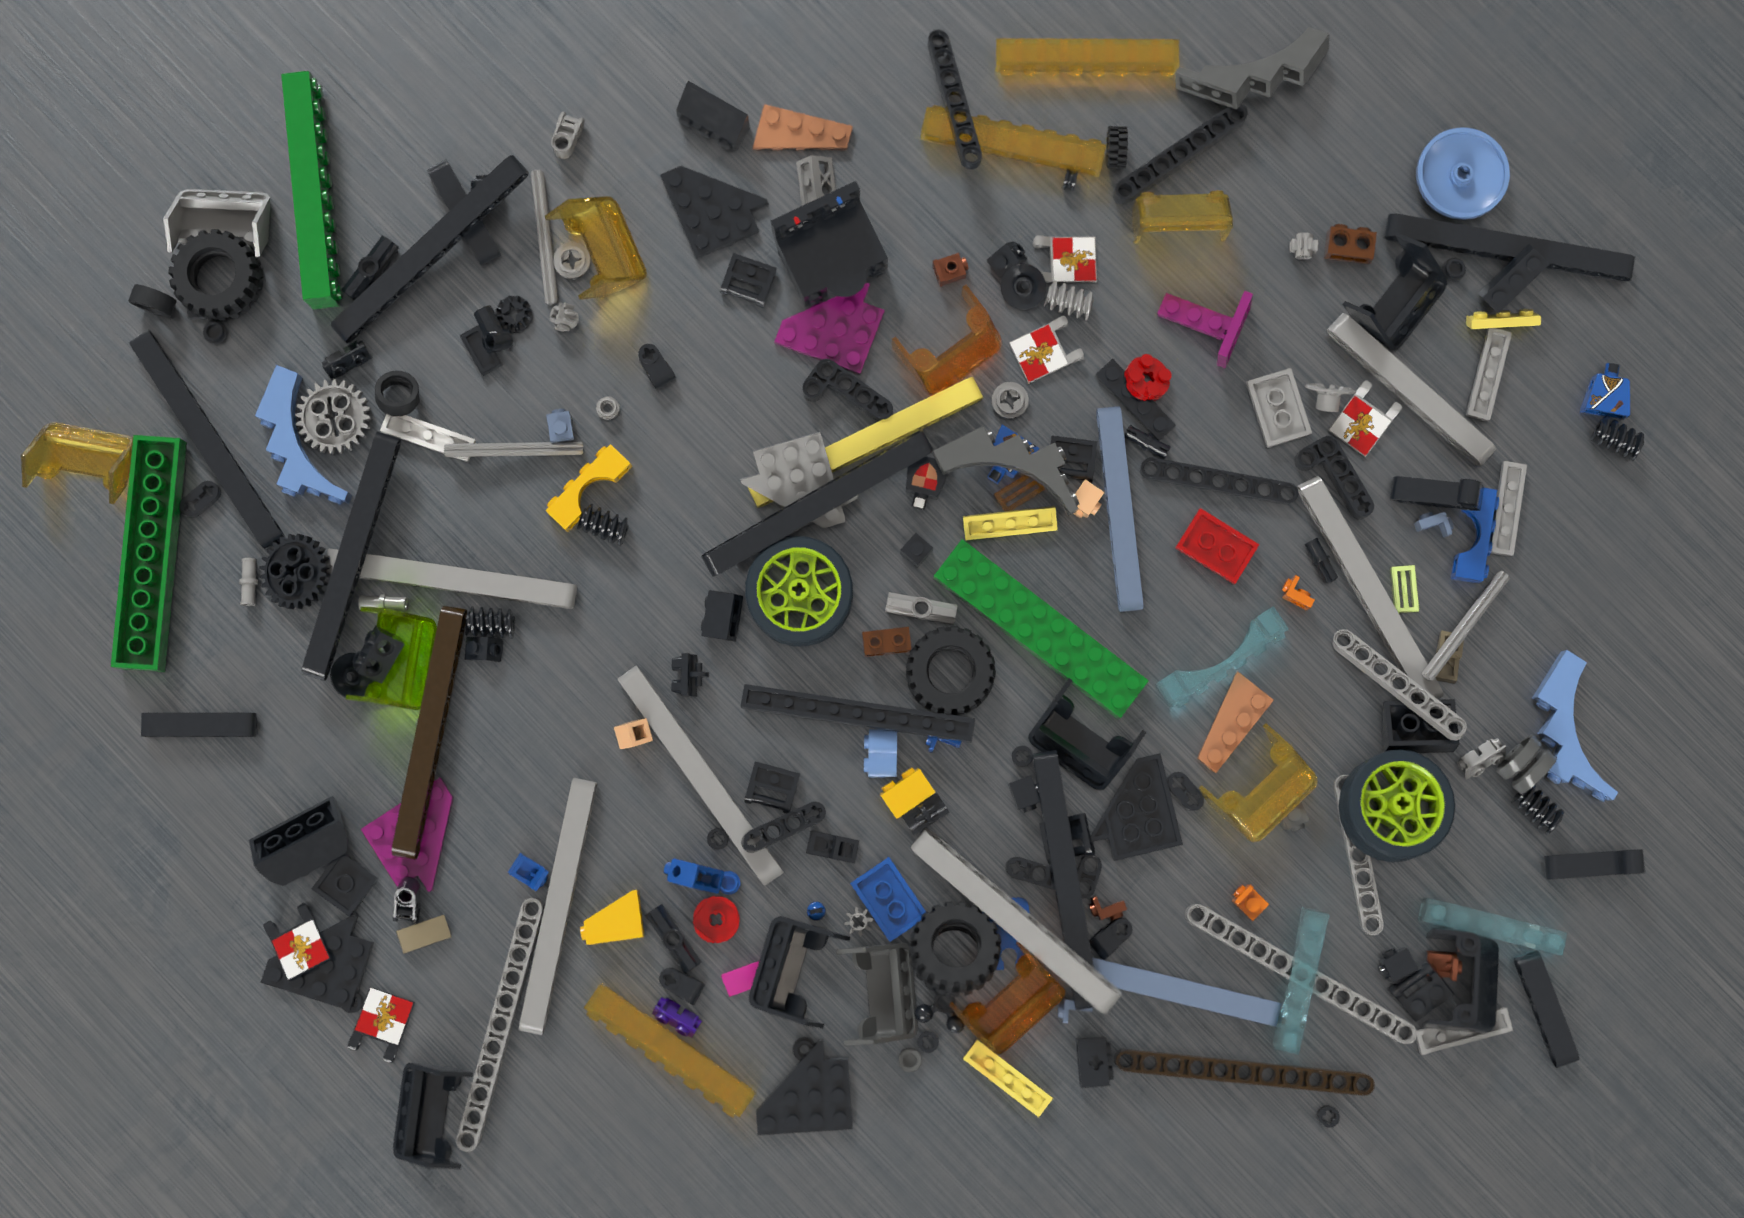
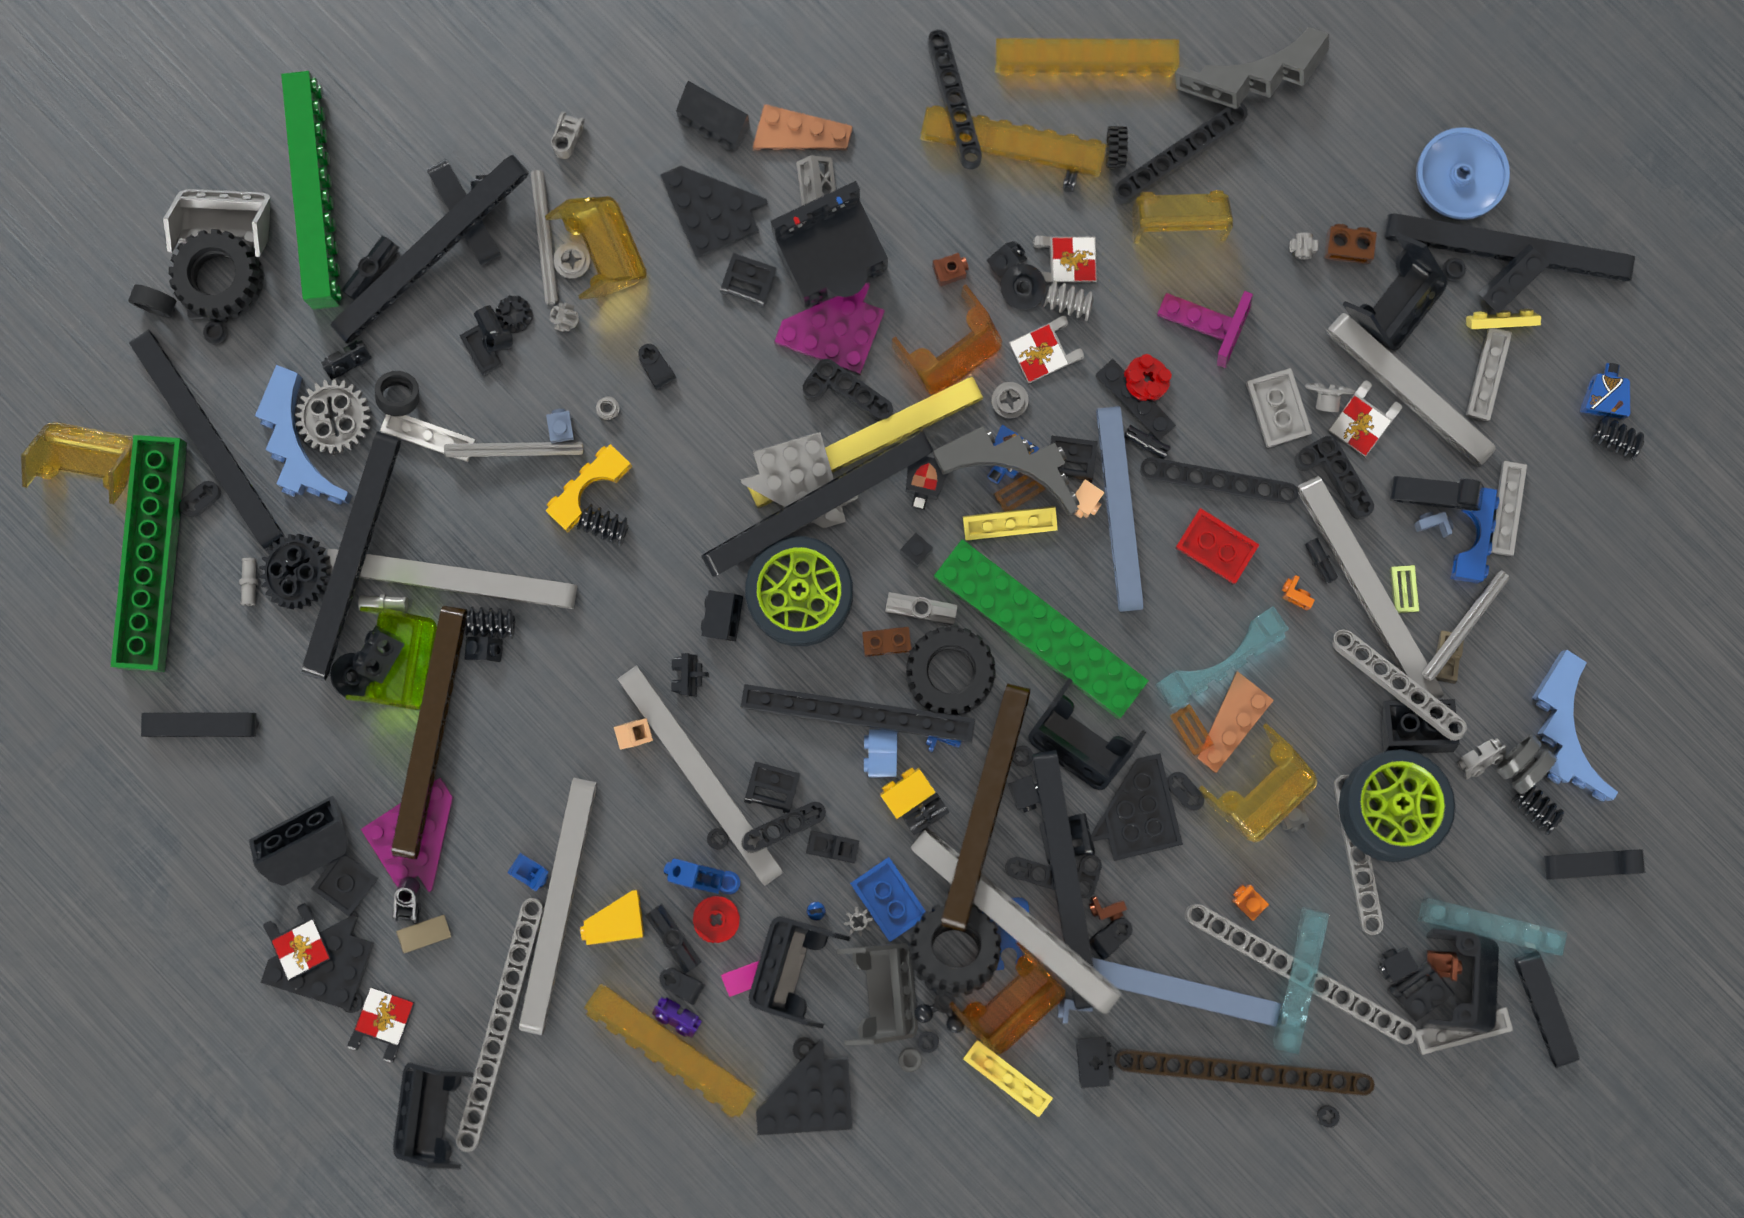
(985, 807): none -> dark brown beam
(1181, 712): none -> clear orange tile

